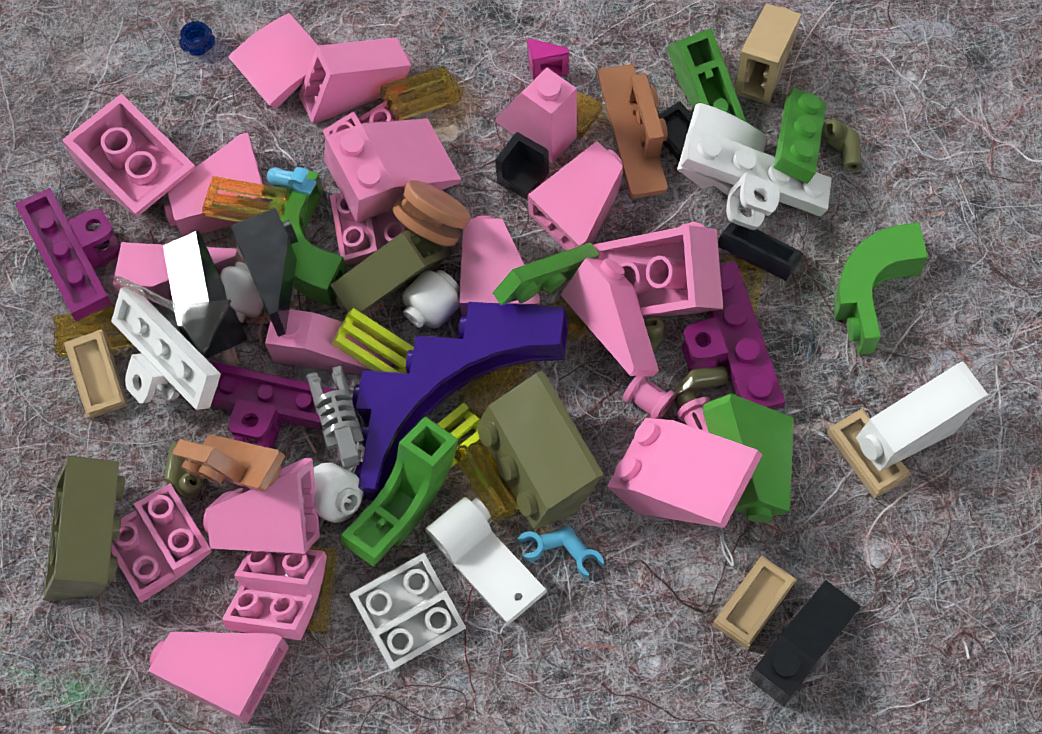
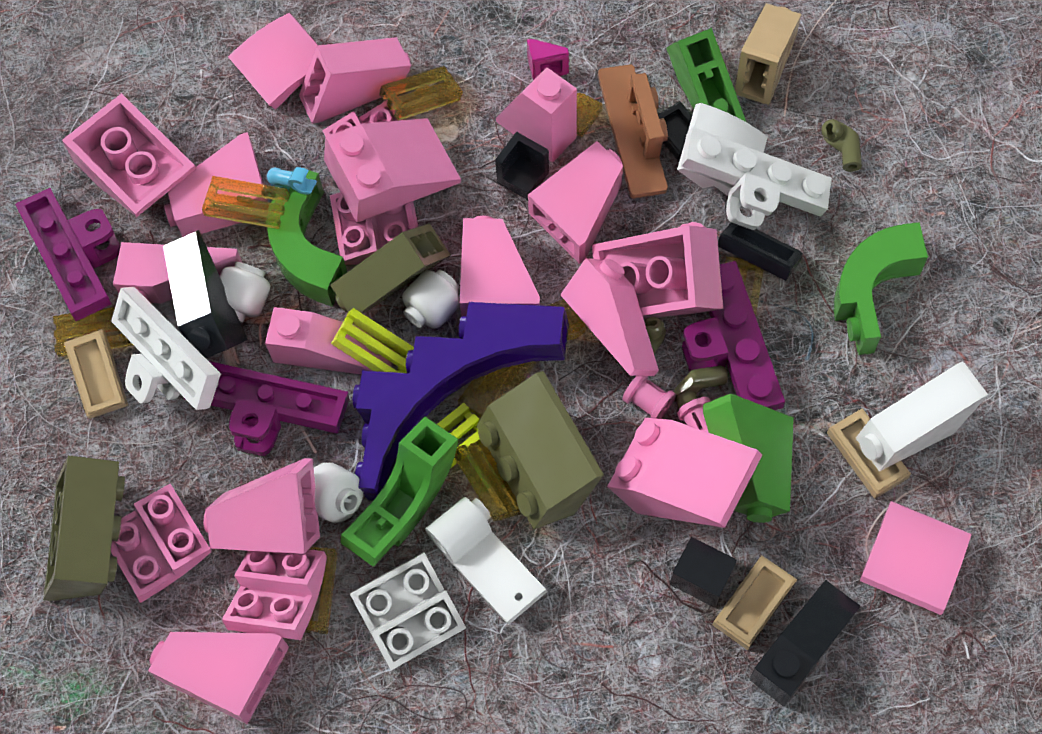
(184, 483): olive arm -> none
(196, 31): clear blue plate -> none
(198, 318): clear smoke piece -> none
(231, 462): nougat bracket -> none
(270, 260): black slope -> none
(337, 416): light grey hinge -> none
(431, 213): nougat head -> none
(542, 275): bright green plate -> none
(563, 537): medium azure arm -> none
(702, 572): none -> black panel
(800, 135): bright green plate -> none
(916, 558): none -> bright pink slope

